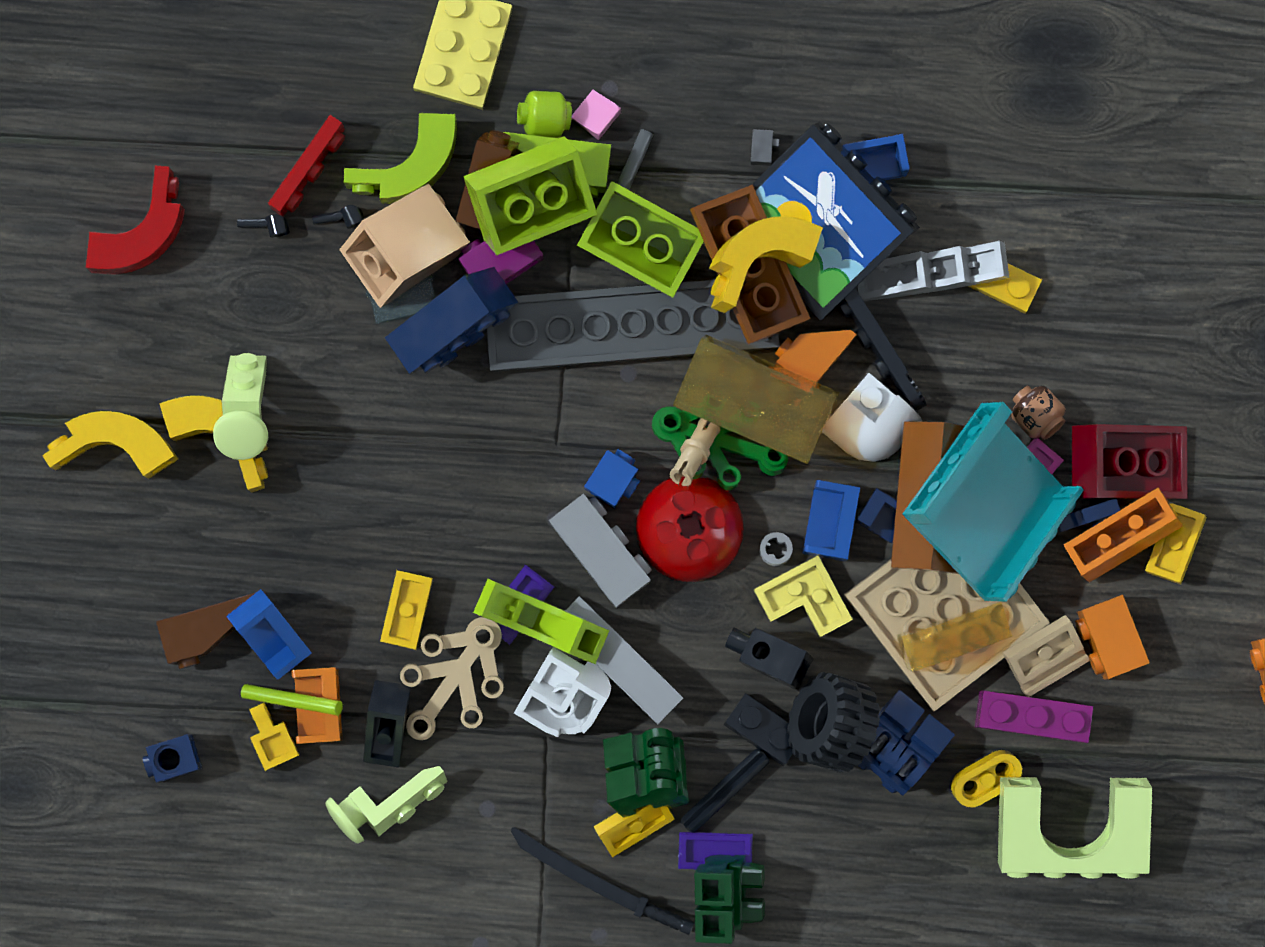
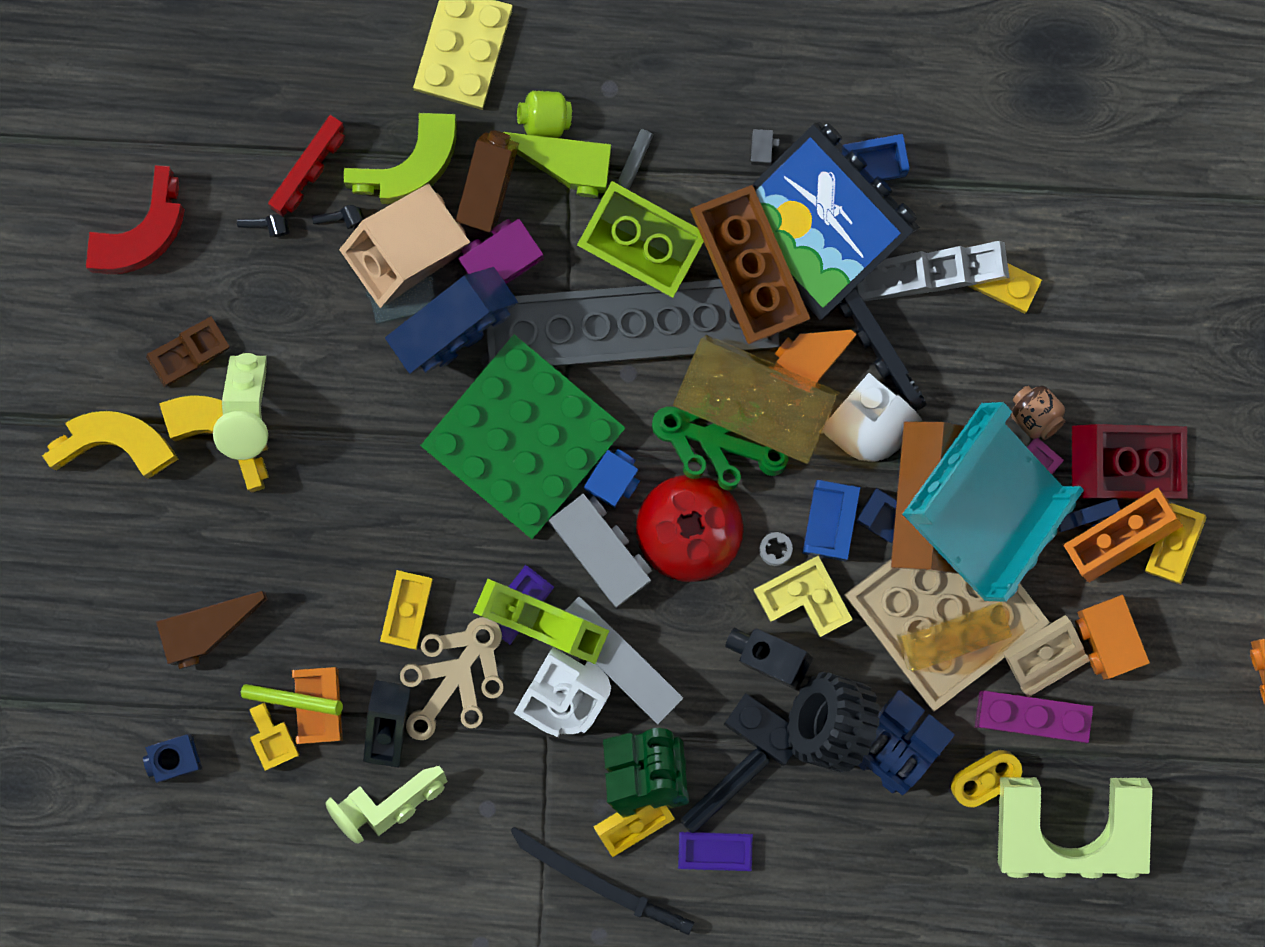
(188, 351): none -> reddish brown slope
(269, 634): blue panel -> none
(522, 436): none -> green plate
(530, 195): lime brick -> none
(596, 114): bright pink slope -> none
(694, 452): tan pin -> none
(722, 897): dark green hips -> none
(774, 237): yellow arch -> none

